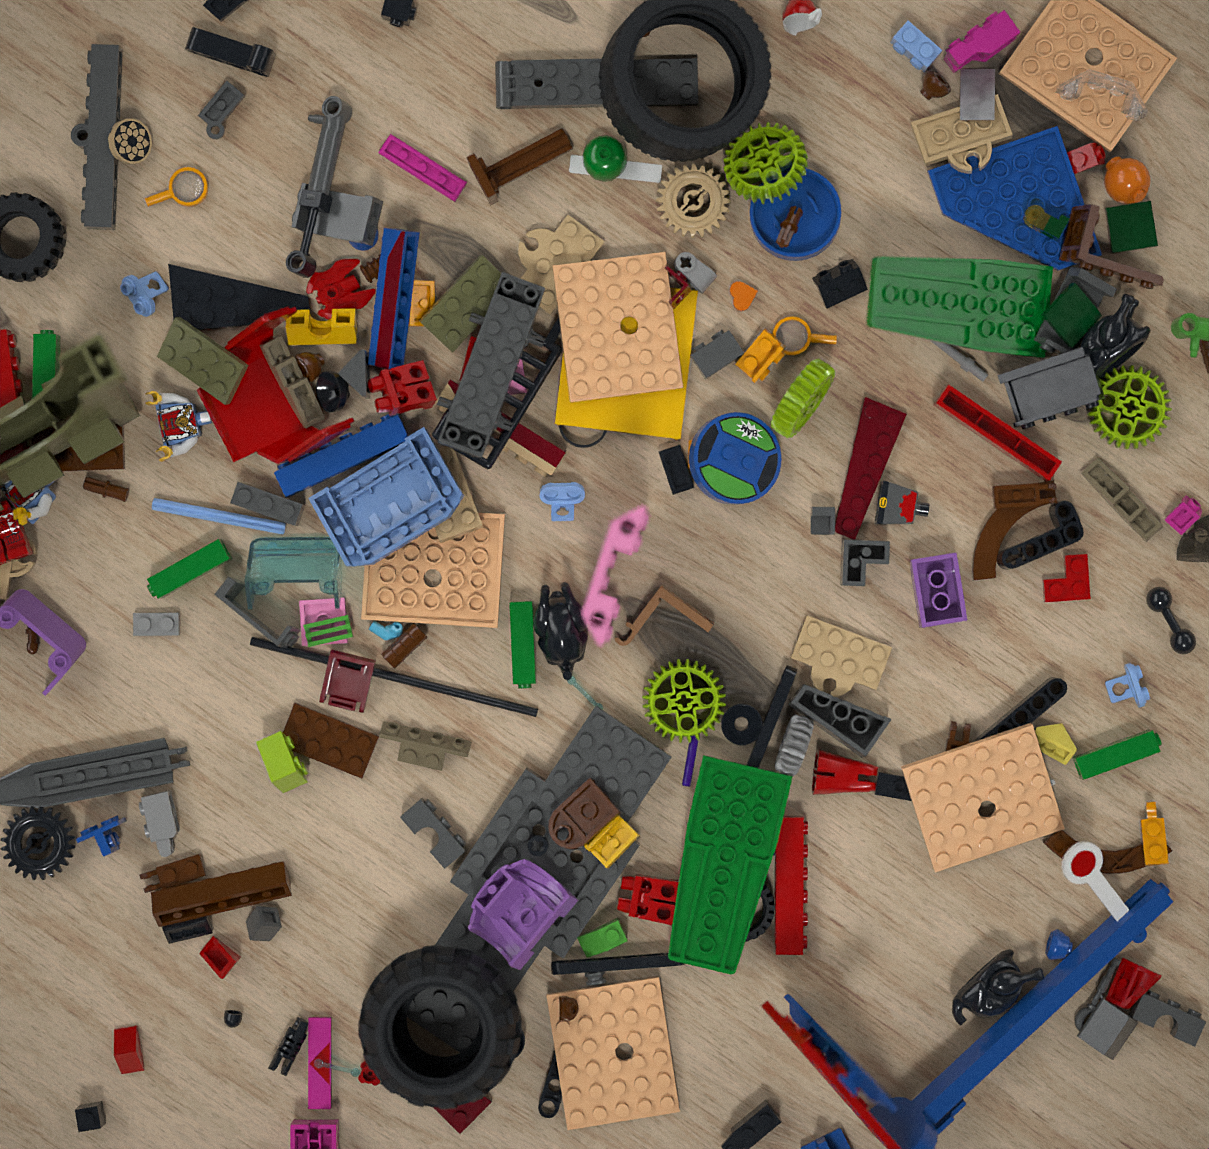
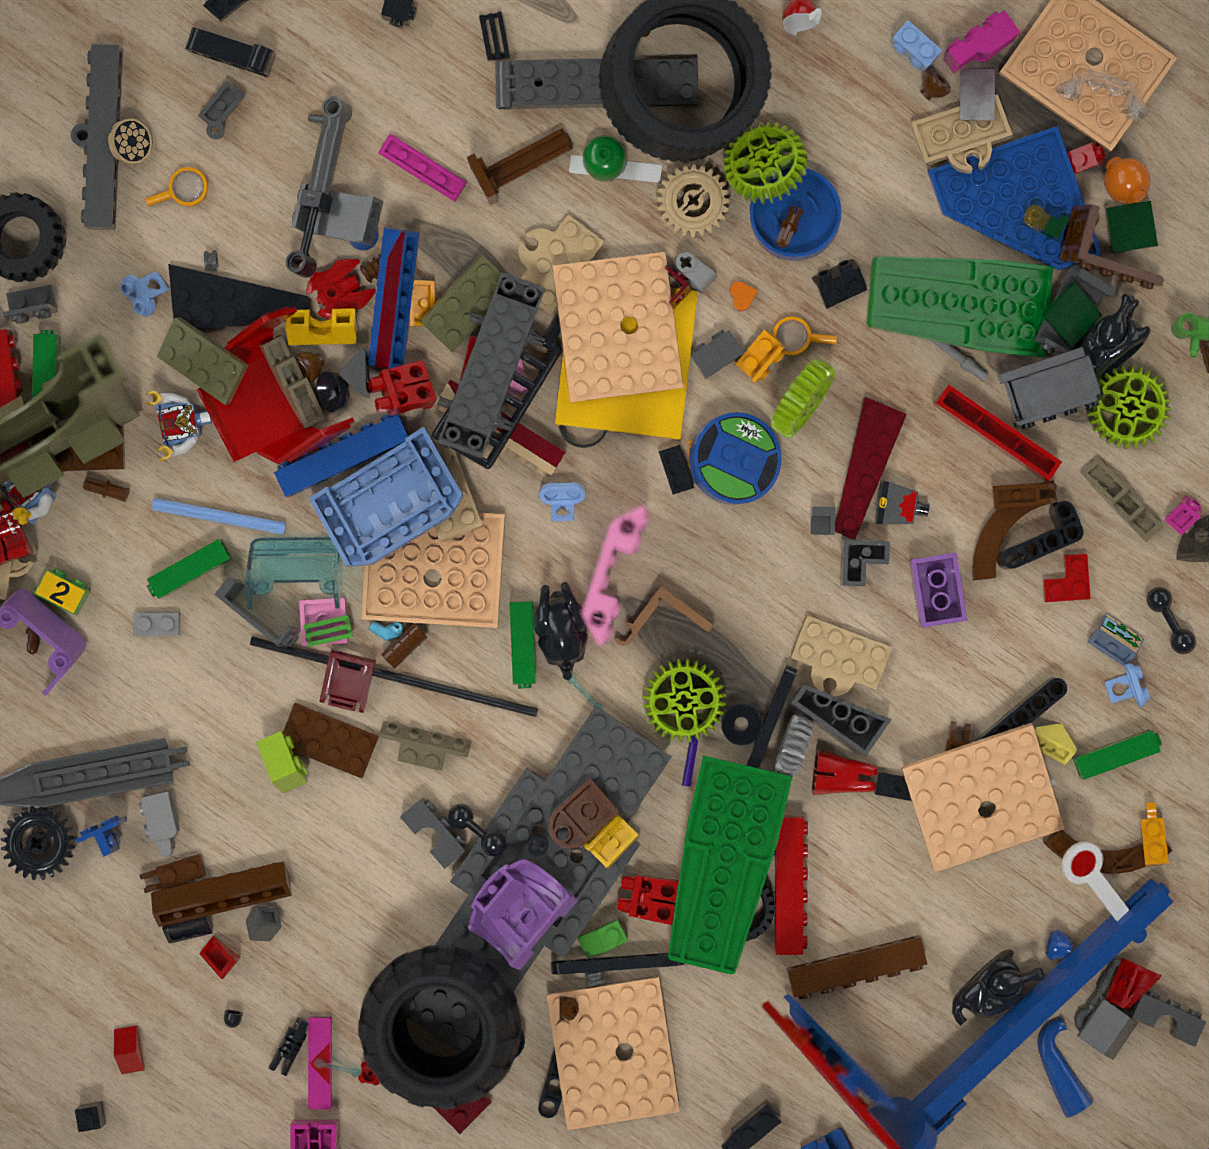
(30, 303): none -> dark grey bracket
(62, 591): none -> brick
(211, 260): none -> dark grey bush
(267, 504): dark grey arch -> none
(491, 17): none -> black tile
(492, 842): none -> black piece
(857, 966): none -> reddish brown brick
(1066, 1086): none -> blue animal
(1116, 640): none -> panel

